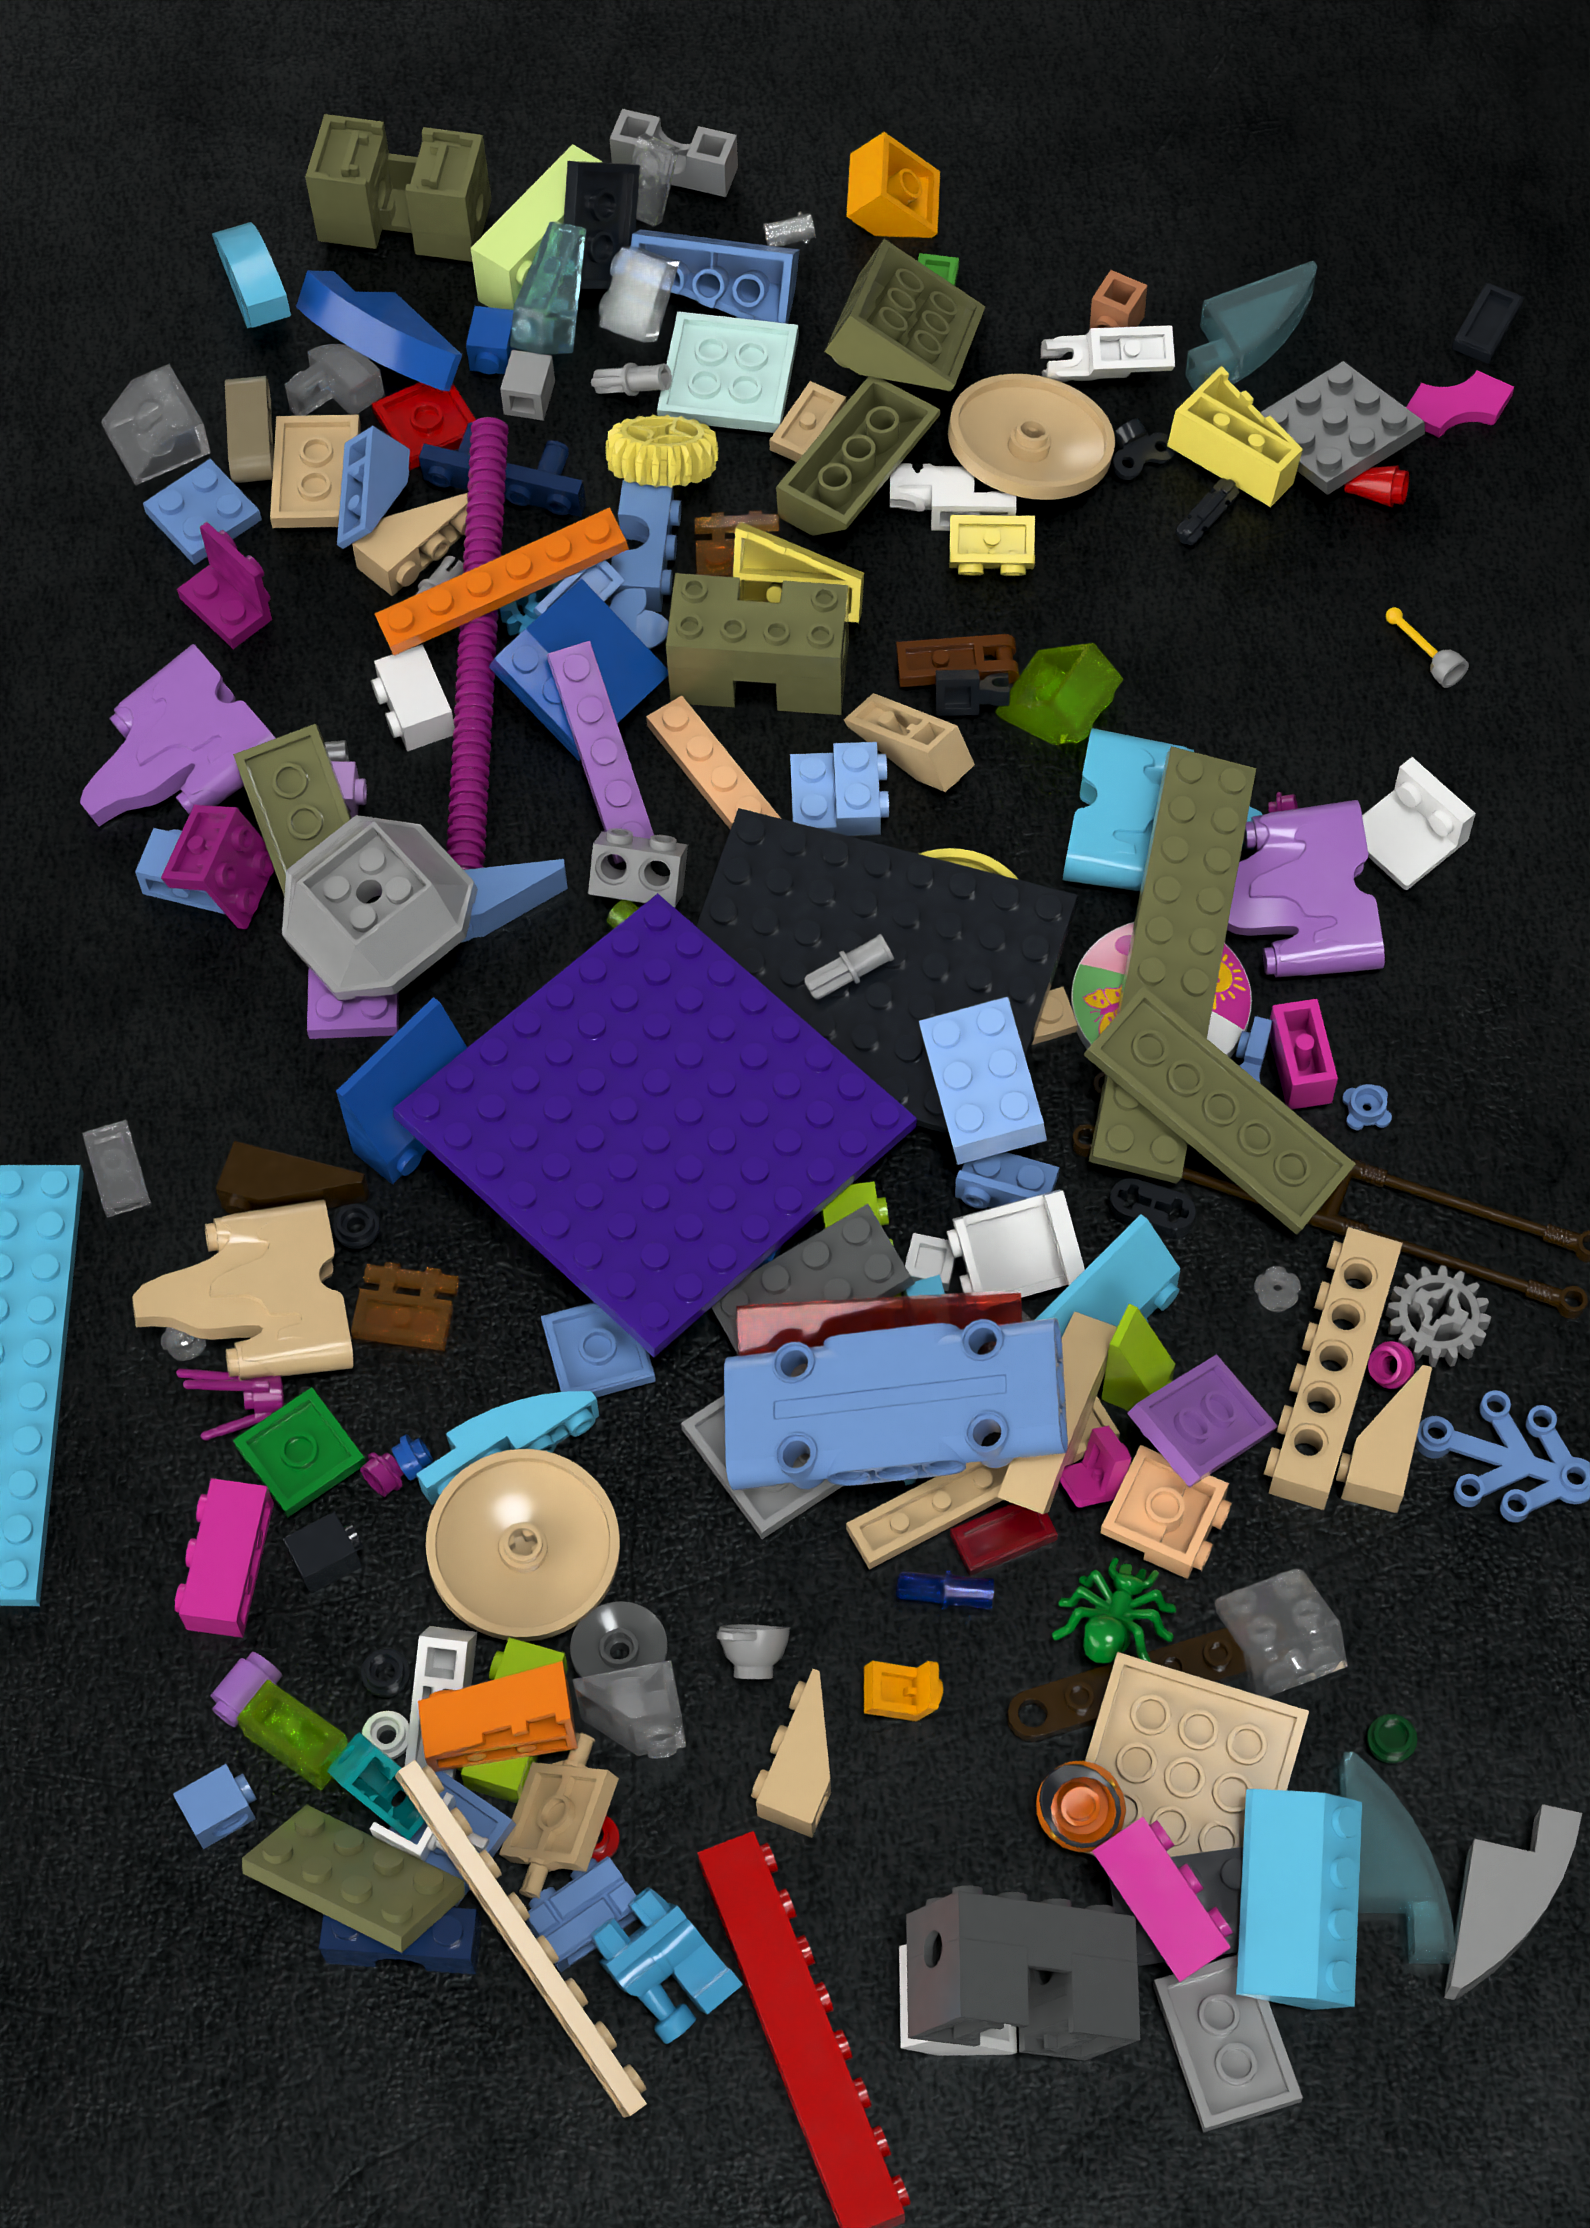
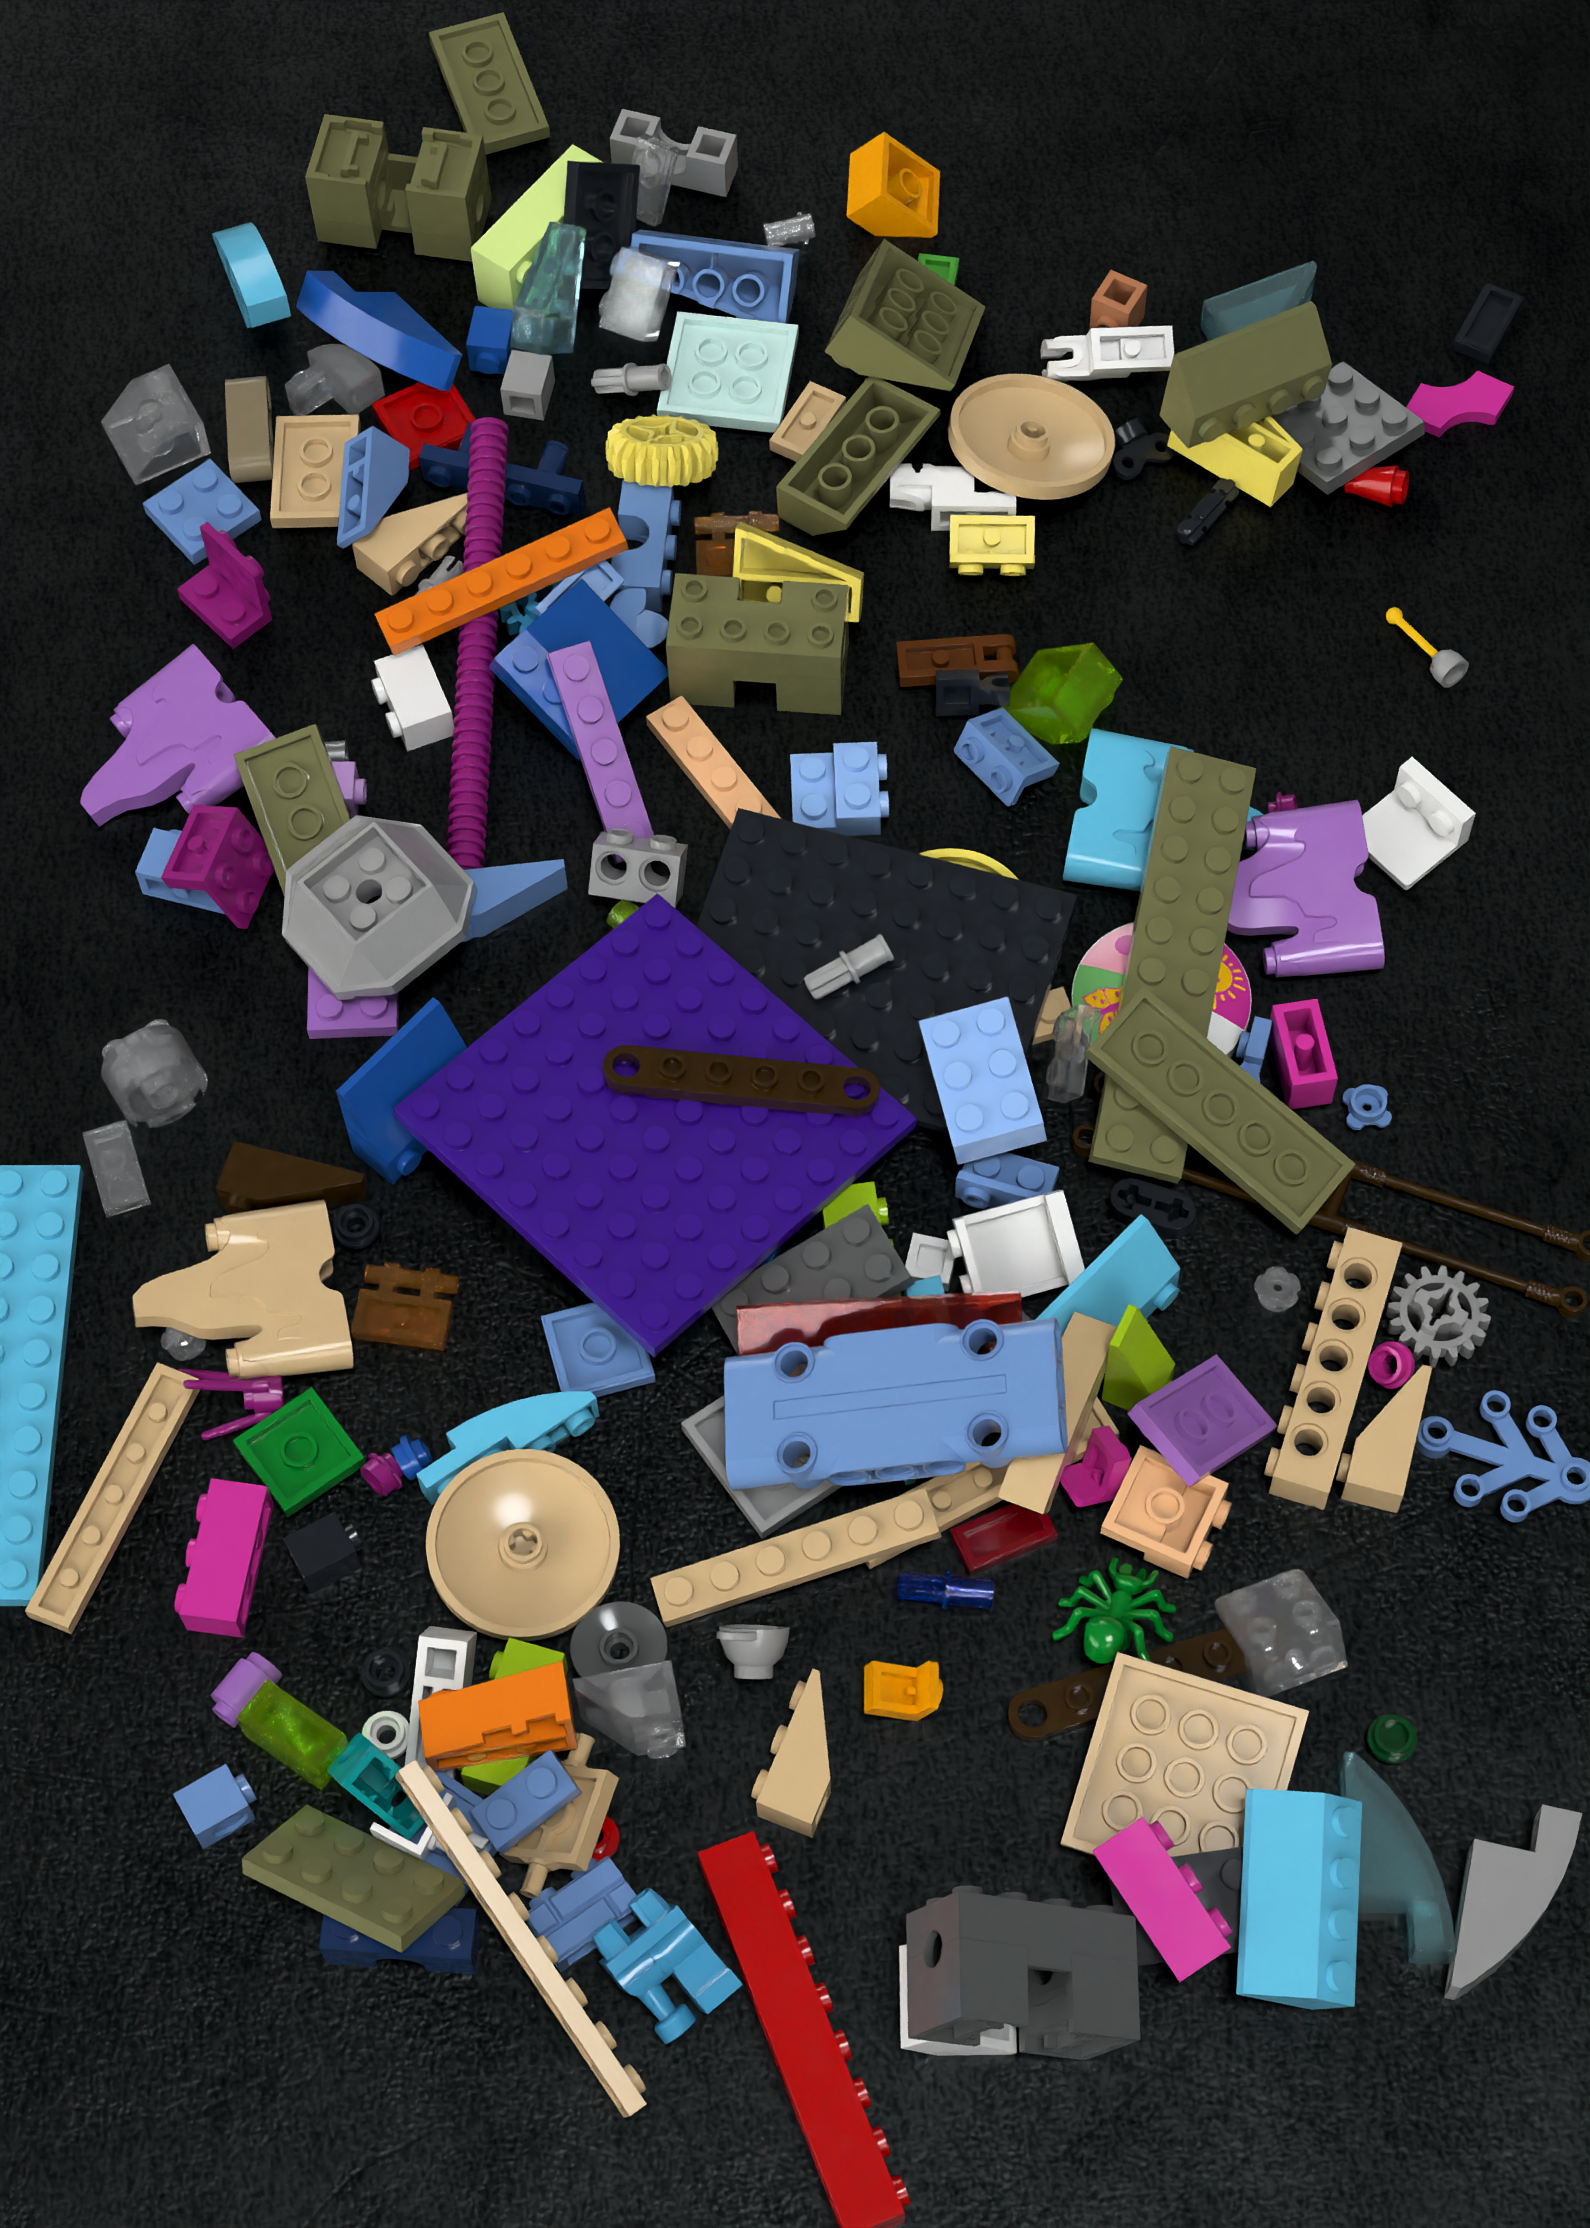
(112, 1500): none -> tan plate
(153, 1074): none -> clear brick
(489, 83): none -> olive plate
(525, 1801): none -> medium blue plate
(741, 1080): none -> dark brown plate
(795, 1557): none -> tan plate
(913, 740): tan slope -> none
(1003, 754): none -> medium blue bracket
(1069, 1067): none -> clear plate
(1080, 1806): orange piece -> none
(1226, 2046): light grey plate -> none
(1246, 375): none -> olive slope

